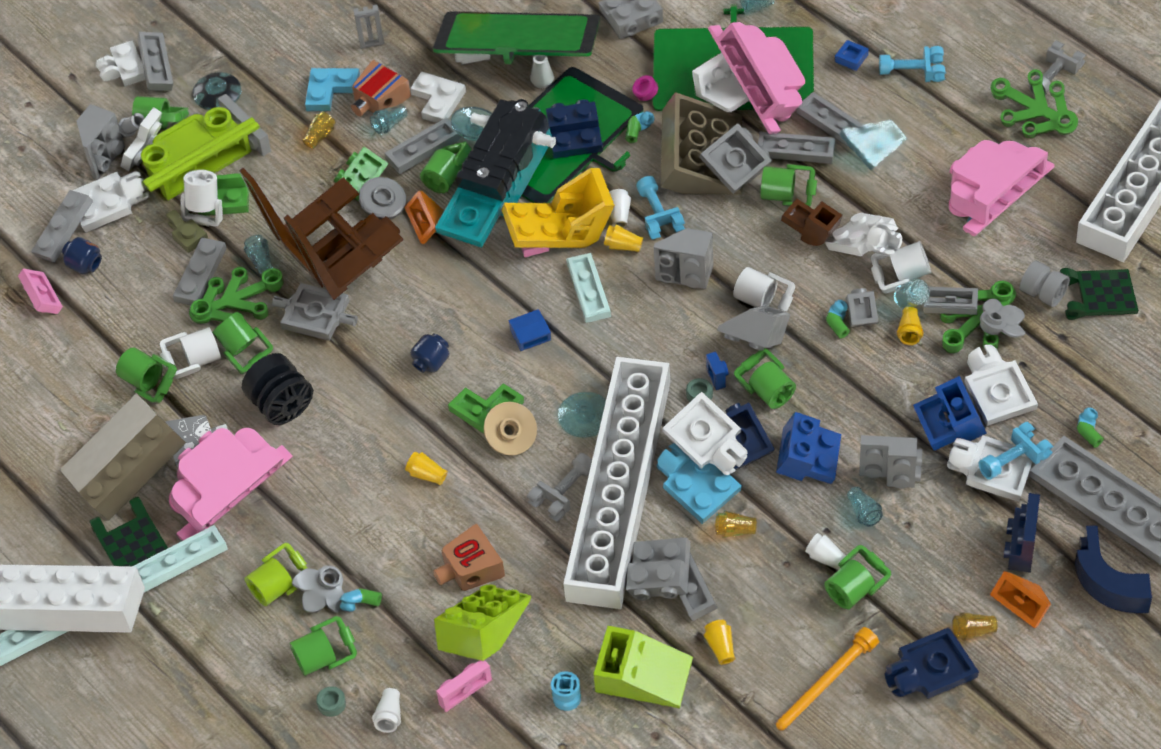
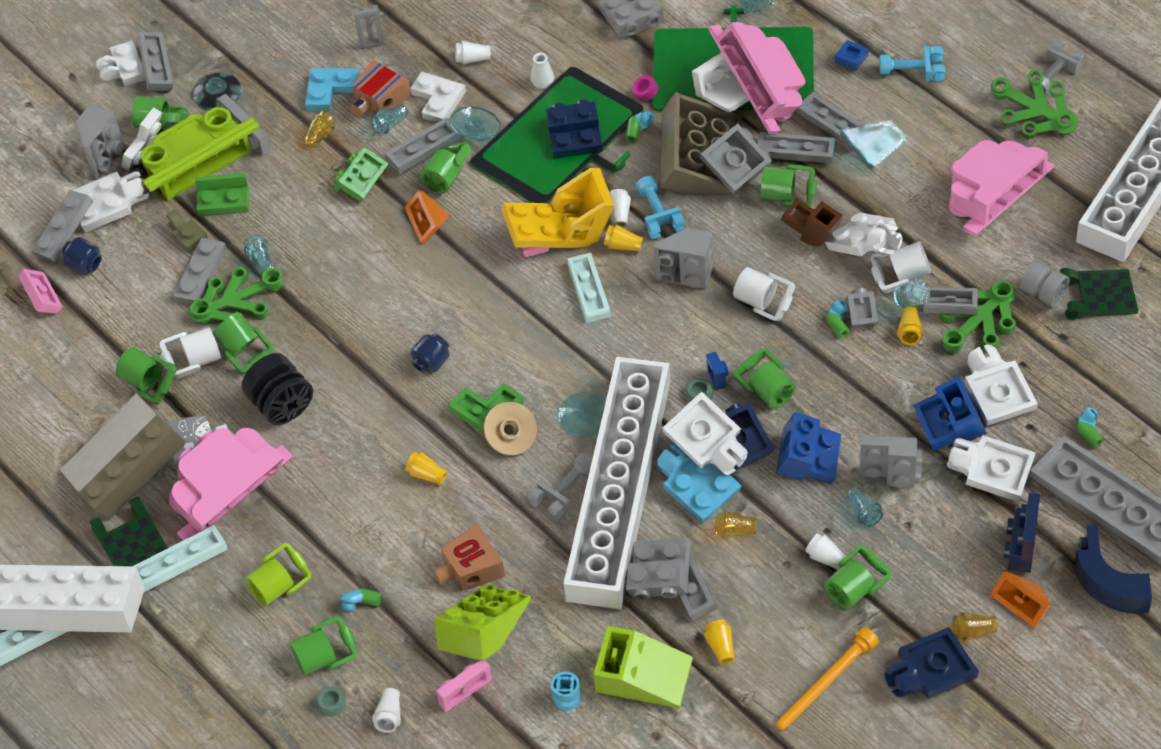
(130, 124): light grey axle -> none
(201, 196): white piece -> none
(314, 312): light grey plate -> none
(317, 591): light grey plate -> none
(346, 248): reddish brown piece -> none
(382, 197): light grey wheel -> none
(496, 169): piece -> none
(517, 34): green piece -> none
(530, 330): blue piece -> none
(759, 326): light grey slope -> none
(1002, 319): light grey plate -> none
(1021, 436): medium azure bar -> none

